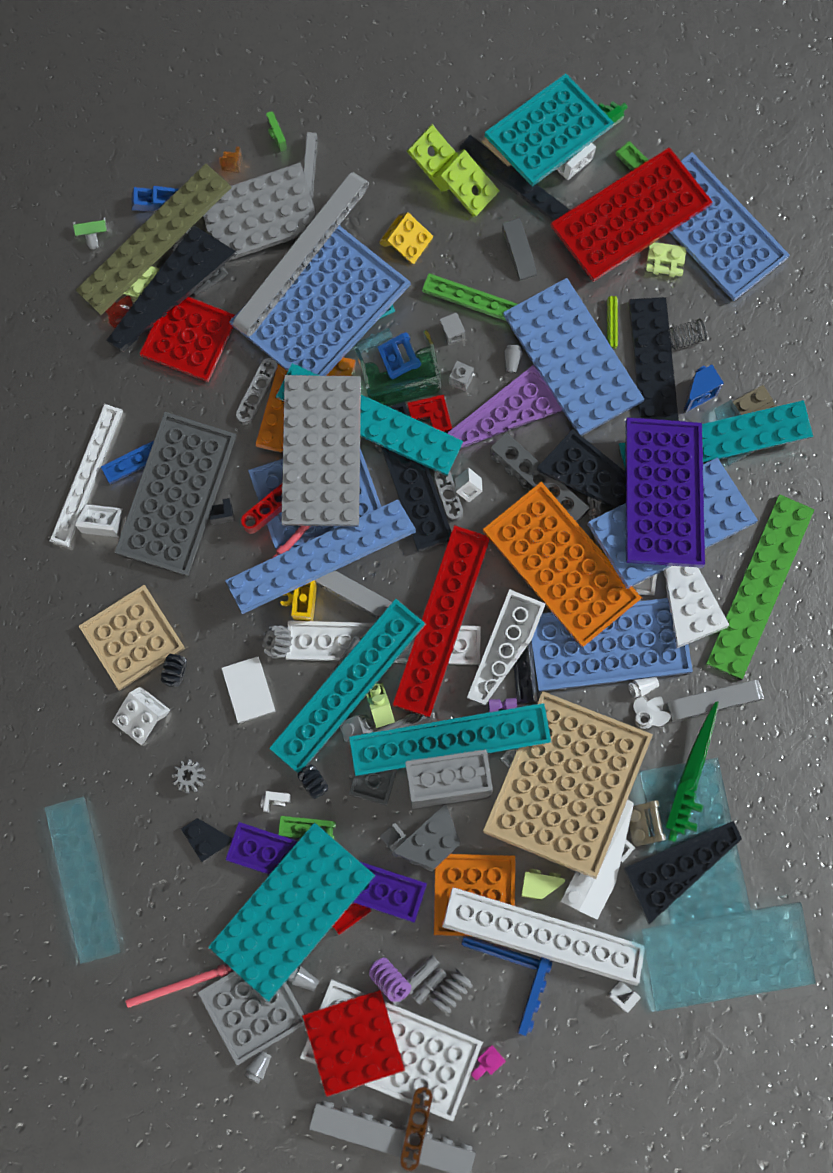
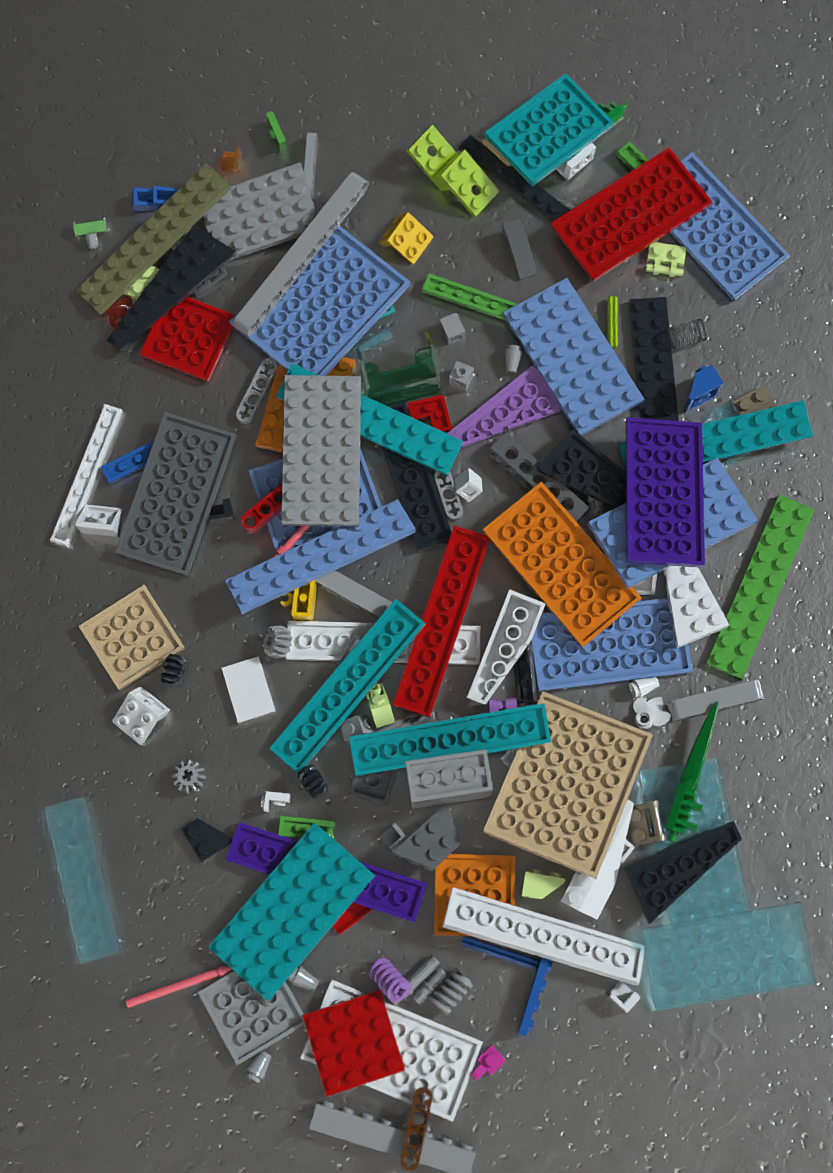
(393, 358): blue plate -> none

